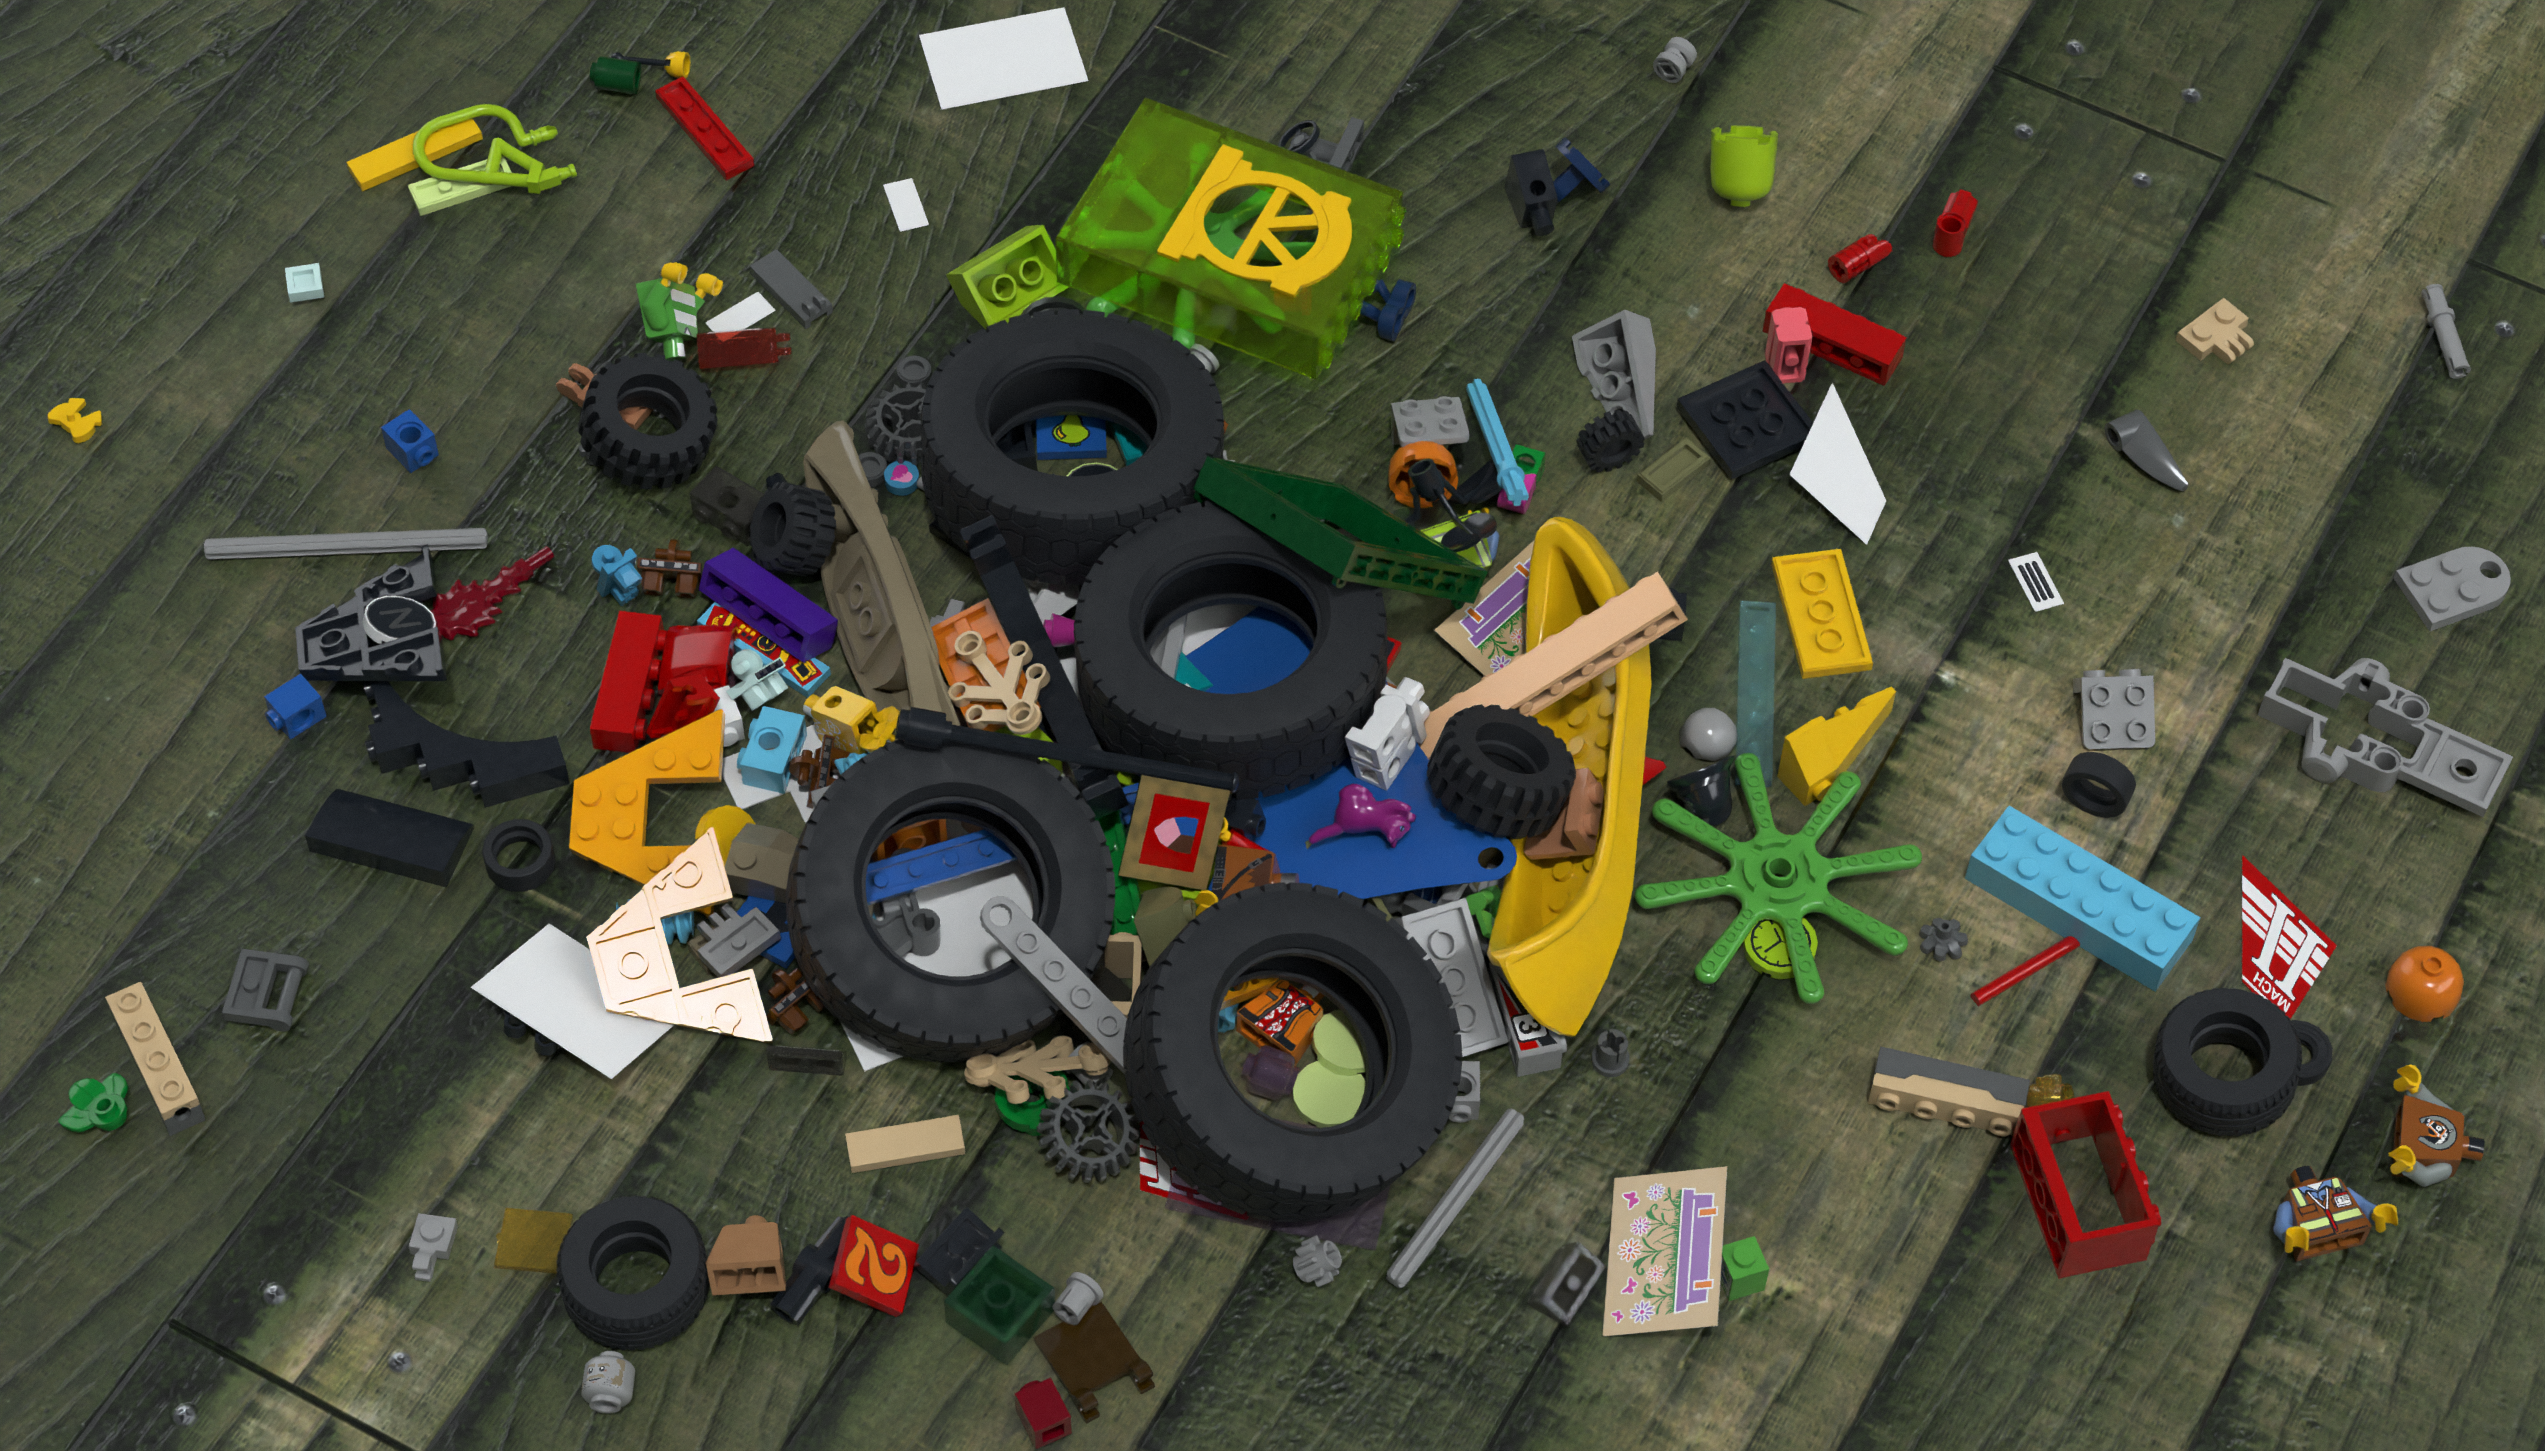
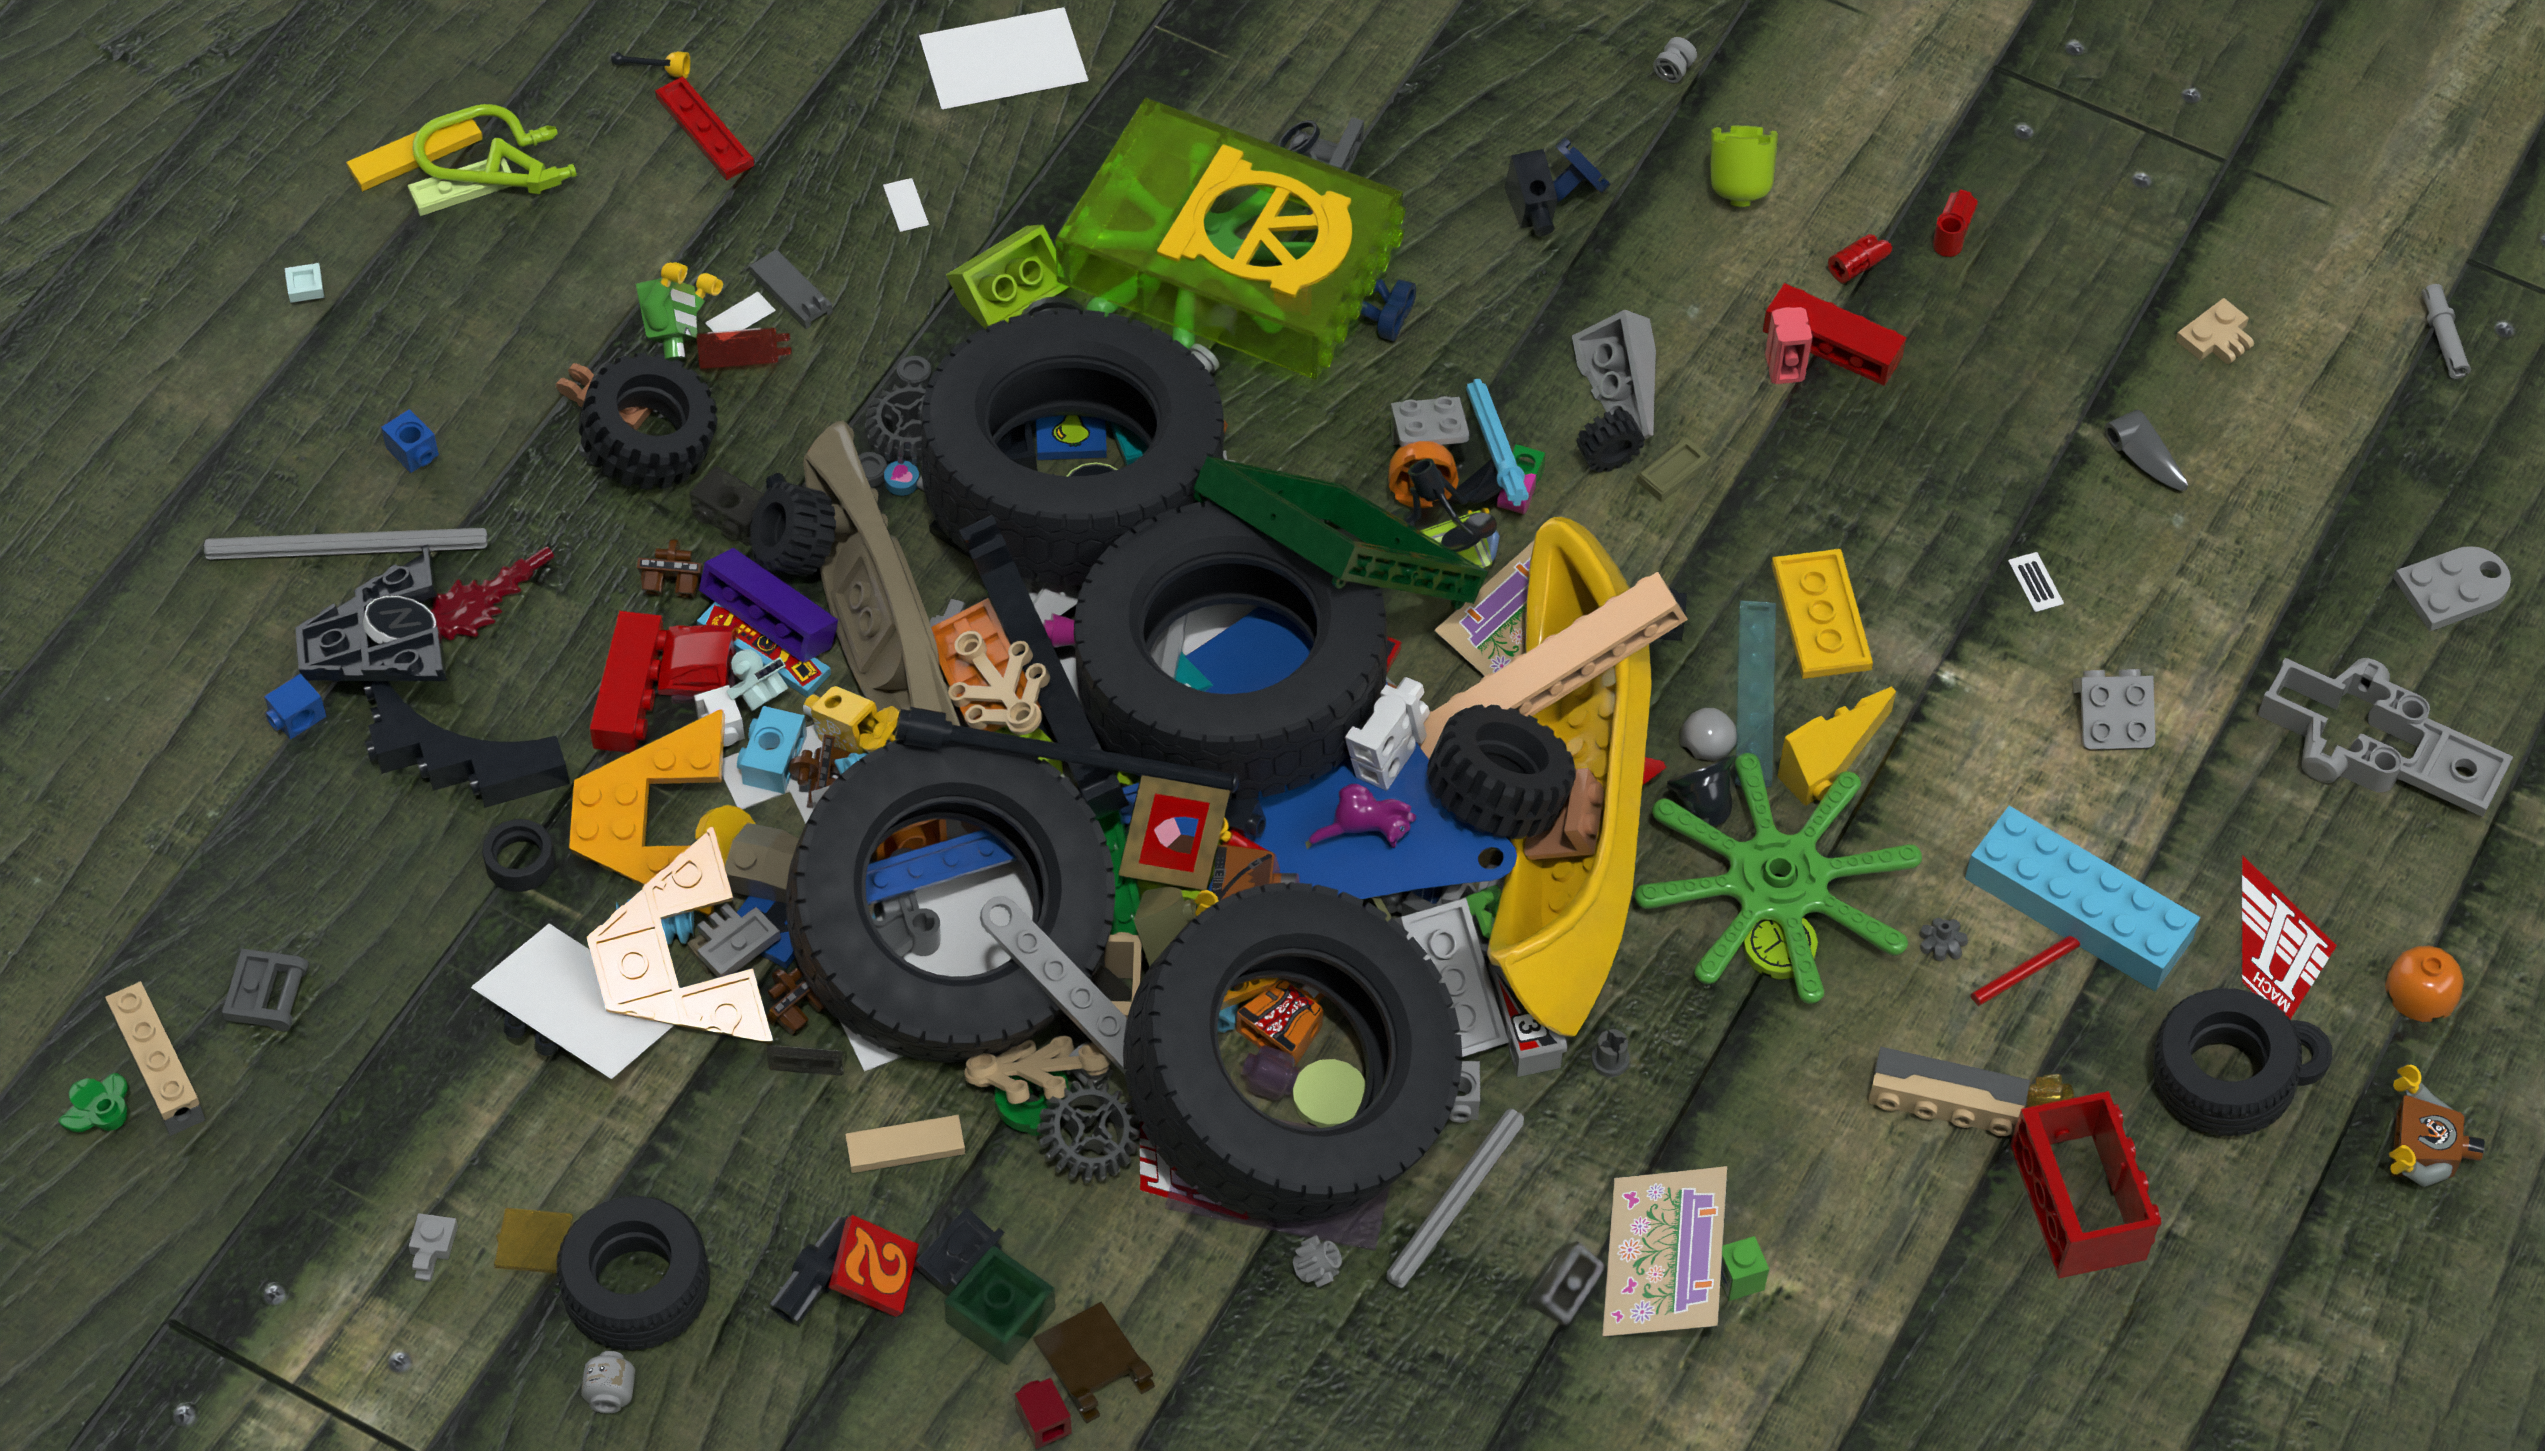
(71, 421): yellow piece -> none
(389, 837): black slope -> none
(616, 75): dark green brick -> none
(616, 573): dark azure hips -> none
(681, 704): red hinge -> none
(747, 1259): medium nougat torso -> none
(1077, 1298): light grey bush -> none
(1338, 1045): yellowish green tile -> none
(1746, 419): black plate -> none
(1838, 471): white sticker -> none
(2105, 771): black tyre -> none
(2326, 1216): torso -> none

